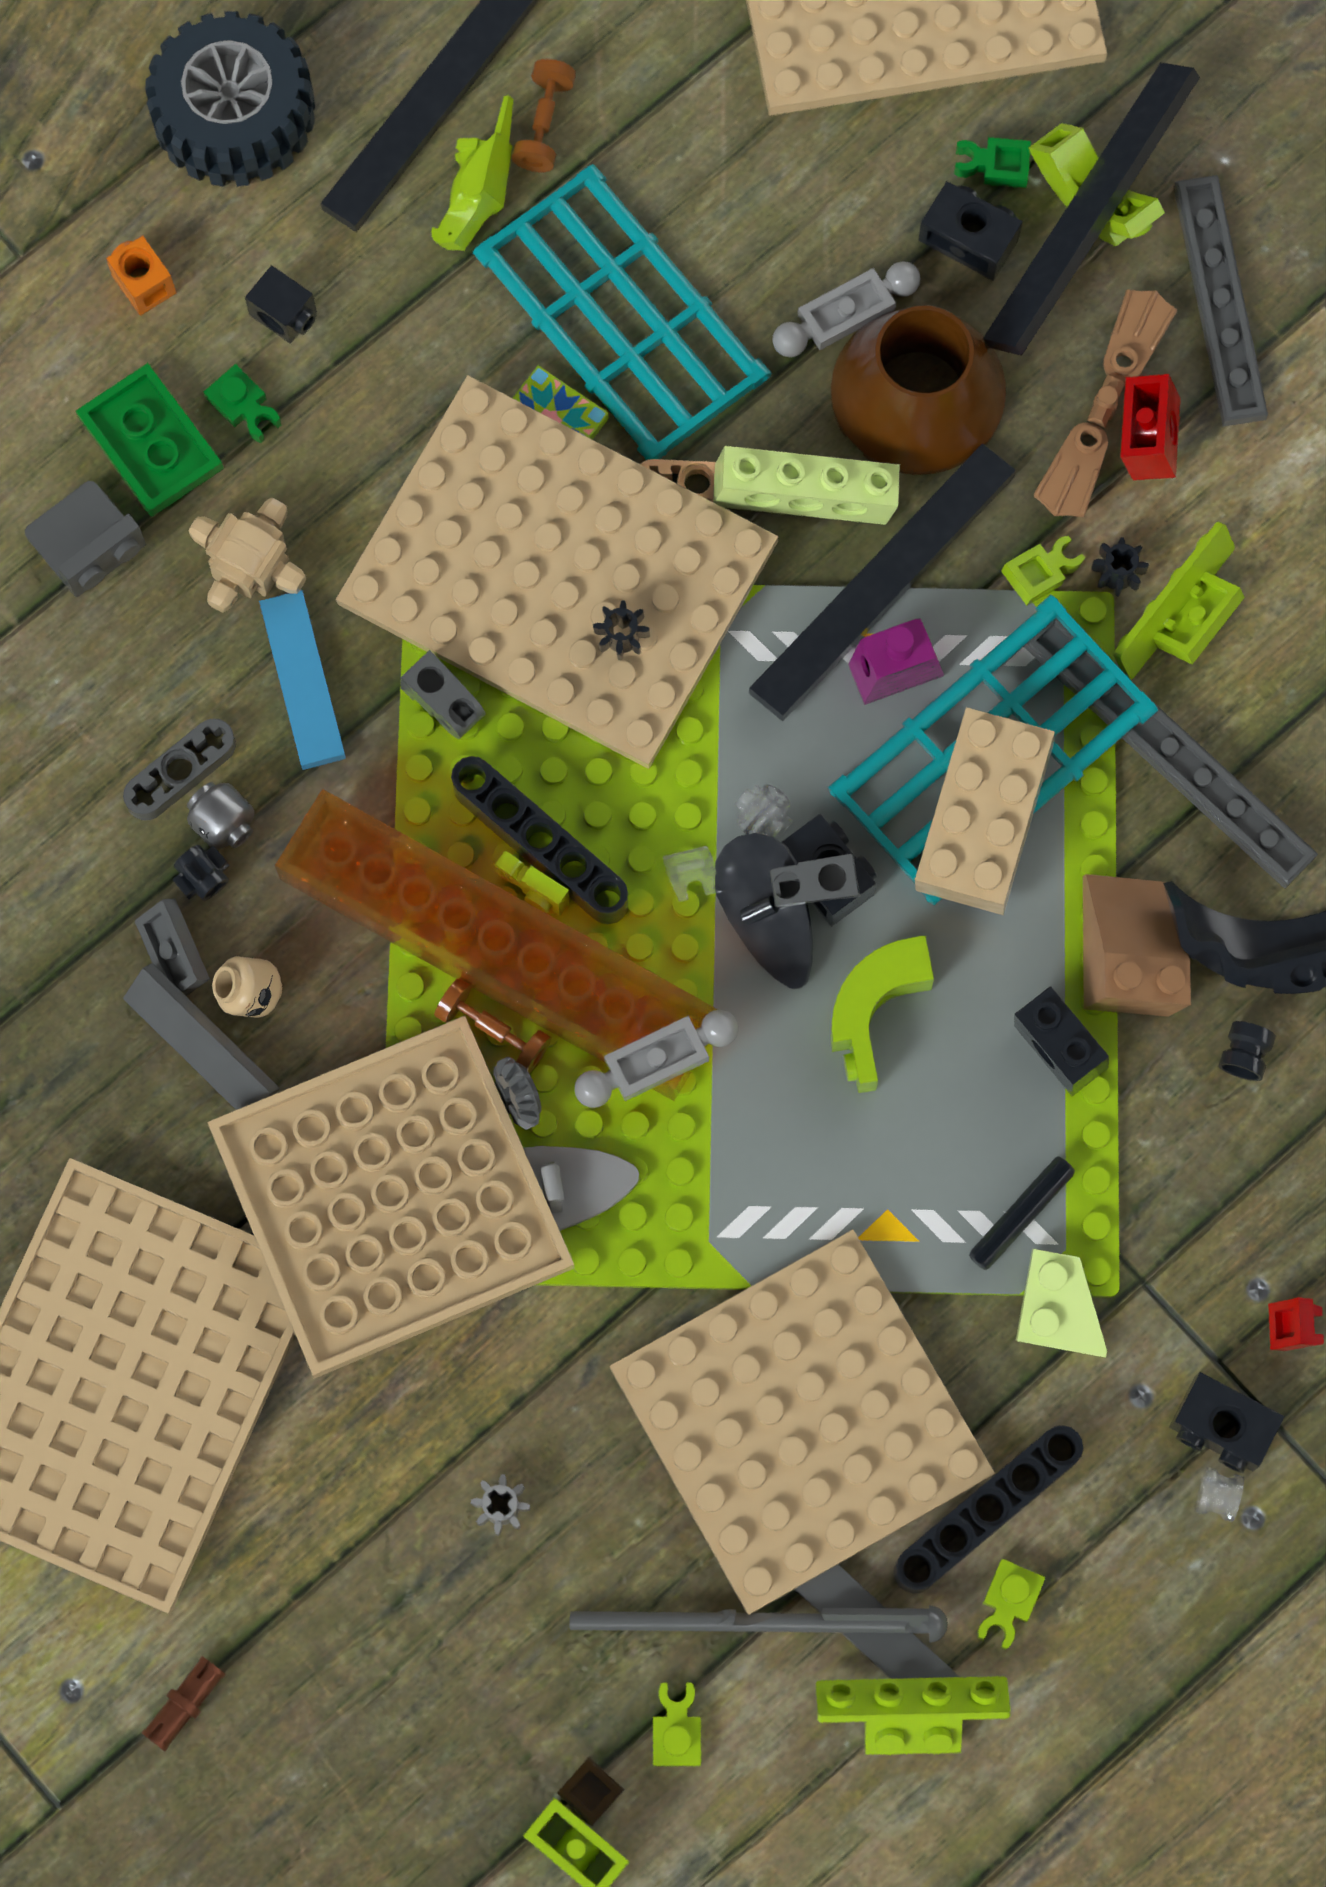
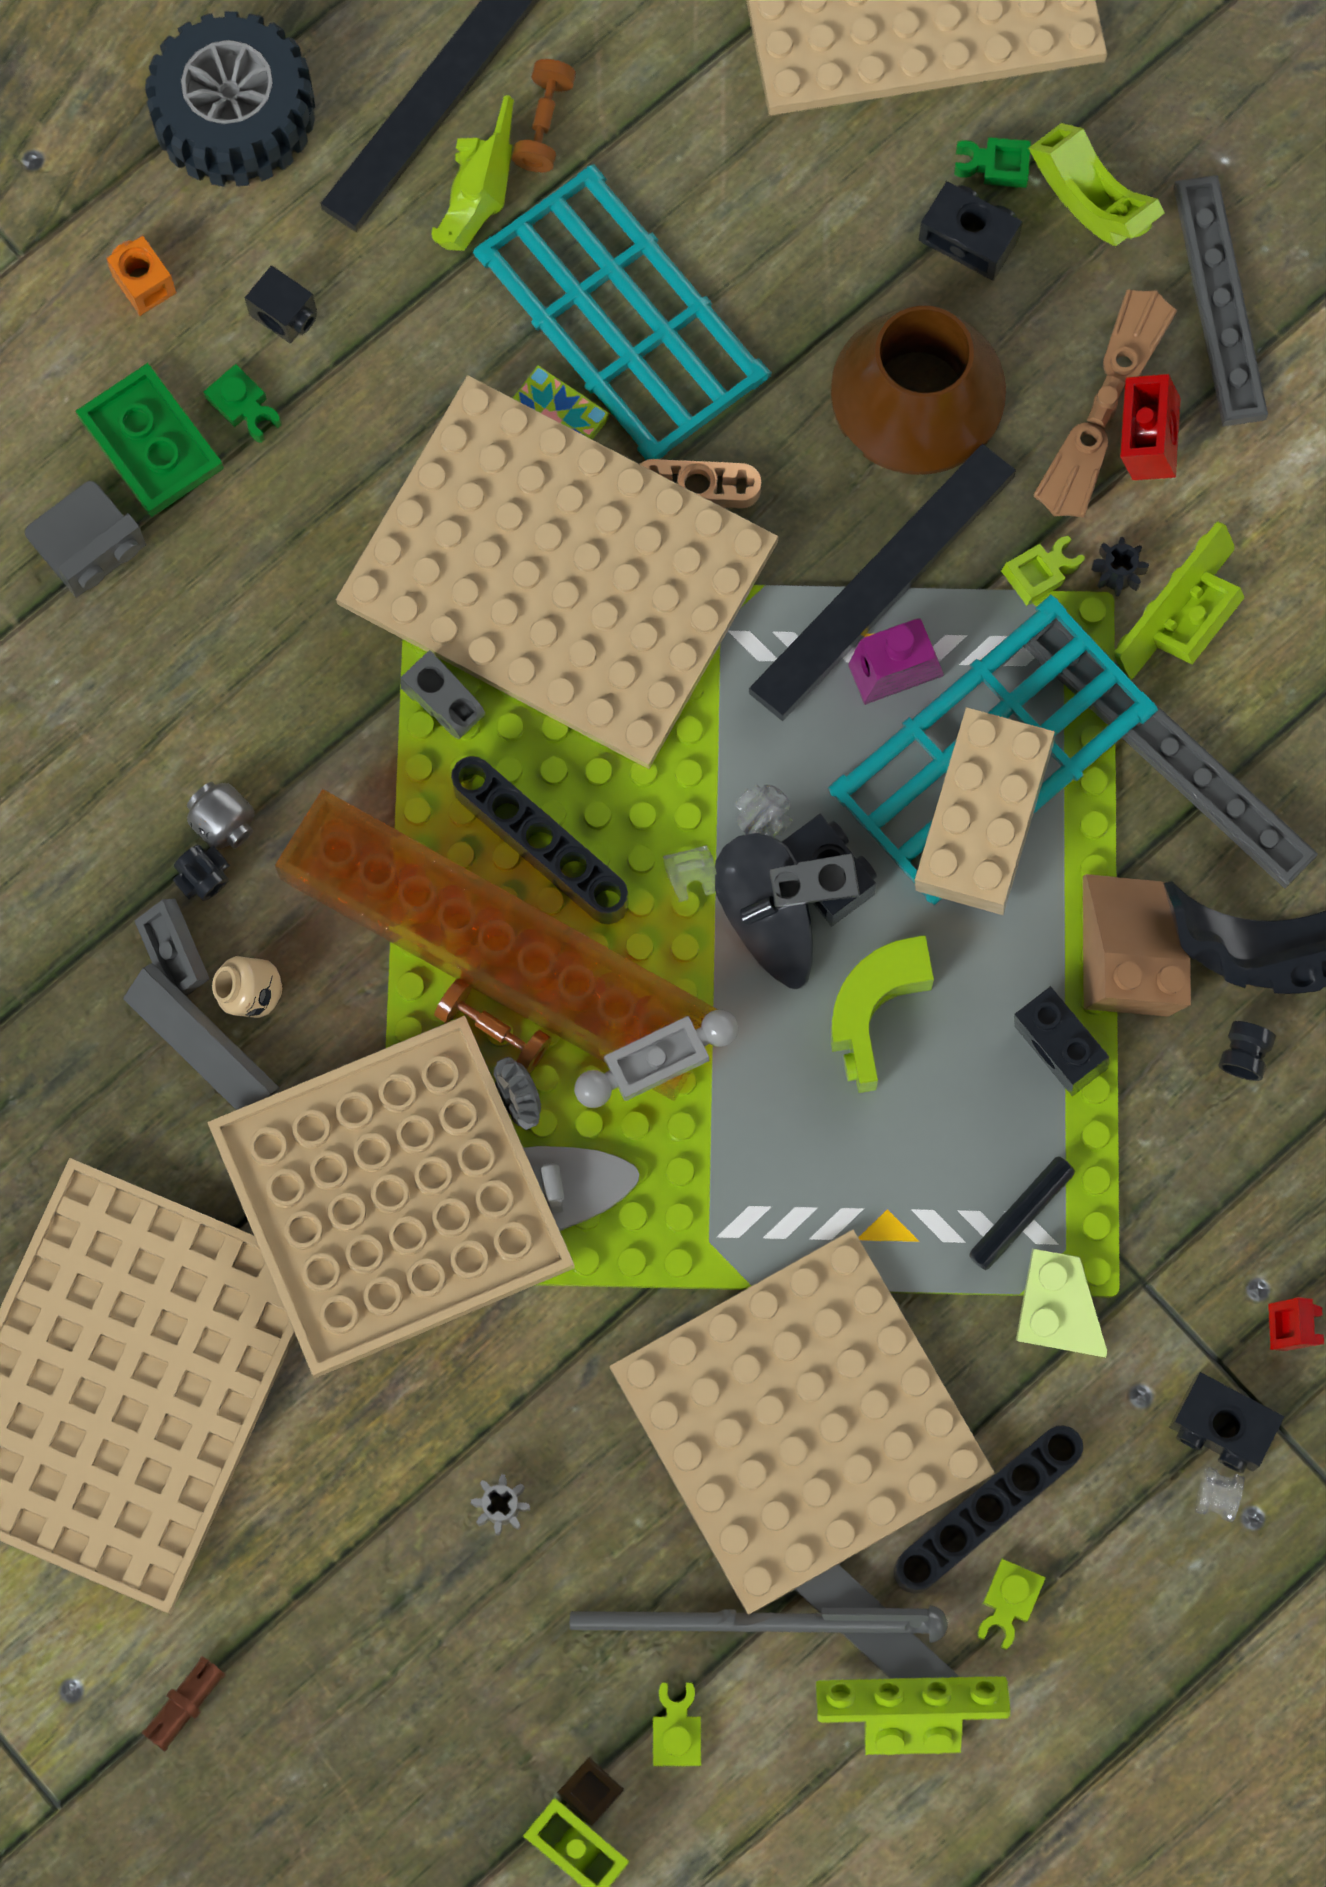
(146, 781): dark grey beam -> none
(247, 555): tan piece -> none
(302, 680): dark azure tile -> none
(539, 889): lime plate -> none
(623, 618): black gear -> none
(806, 485): yellowish green brick -> none
(846, 309): light grey plate -> none
(1091, 208): black tile -> none

